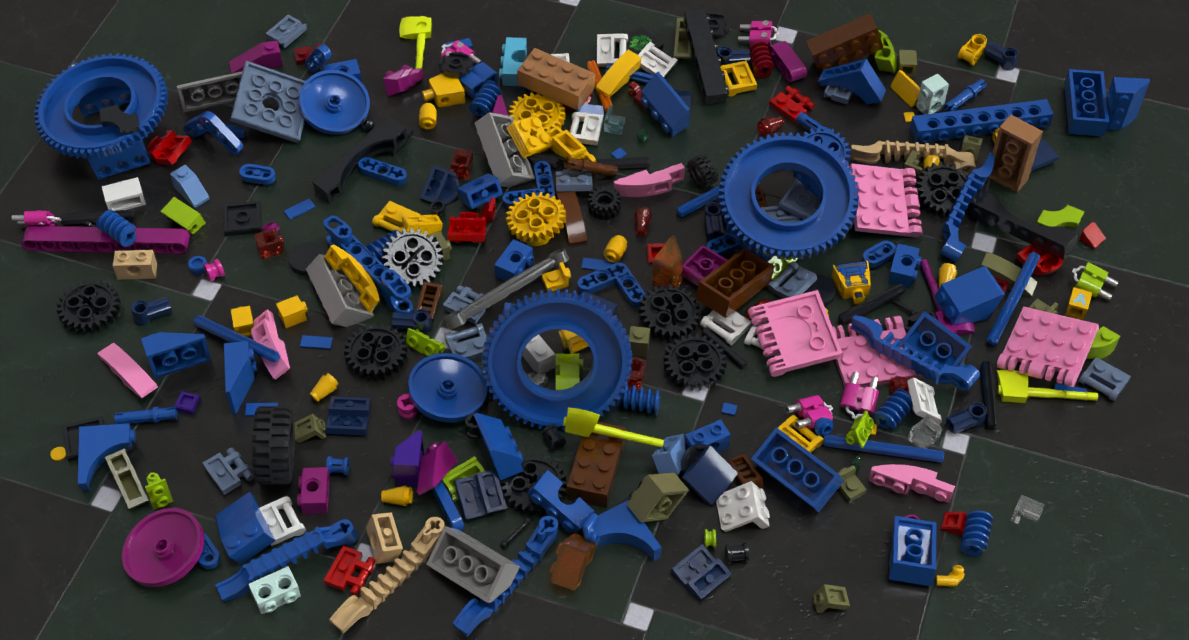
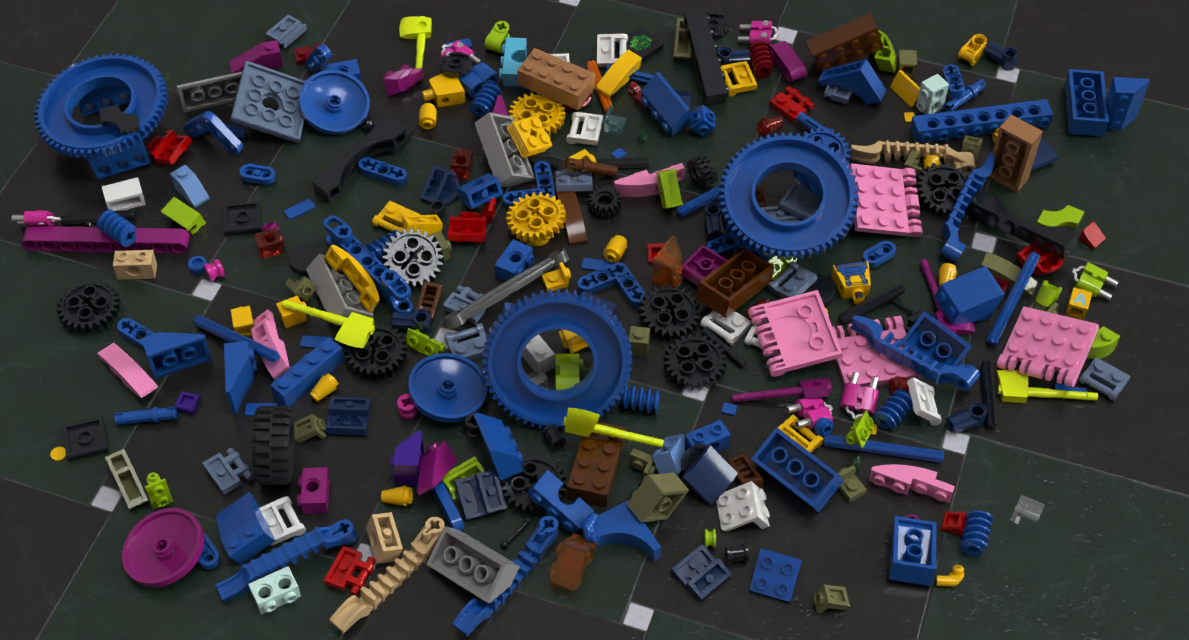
(96, 444): blue arch -> none
(136, 330): none -> blue beam
(144, 311): dark blue piece -> none
(303, 288): none -> olive bracket
(307, 372): none -> blue brick
(337, 469): blue bush -> none
(354, 329): none -> neon yellow piece
(497, 37): none -> lime piece
(564, 143): yellow slope -> none
(592, 109): window -> none
(637, 378): clear red brick -> none
(642, 220): clear red cone -> none
(642, 461): none -> olive bracket
(653, 64): white plate -> none
(669, 188): none -> lime hinge
(702, 121): none -> blue brick
(775, 575): none -> blue bracket
(808, 388): none -> magenta piece
(904, 265): blue brick -> none
(925, 433): clear panel -> none
(958, 84): none -> blue beam
(1048, 294): none -> lime piece

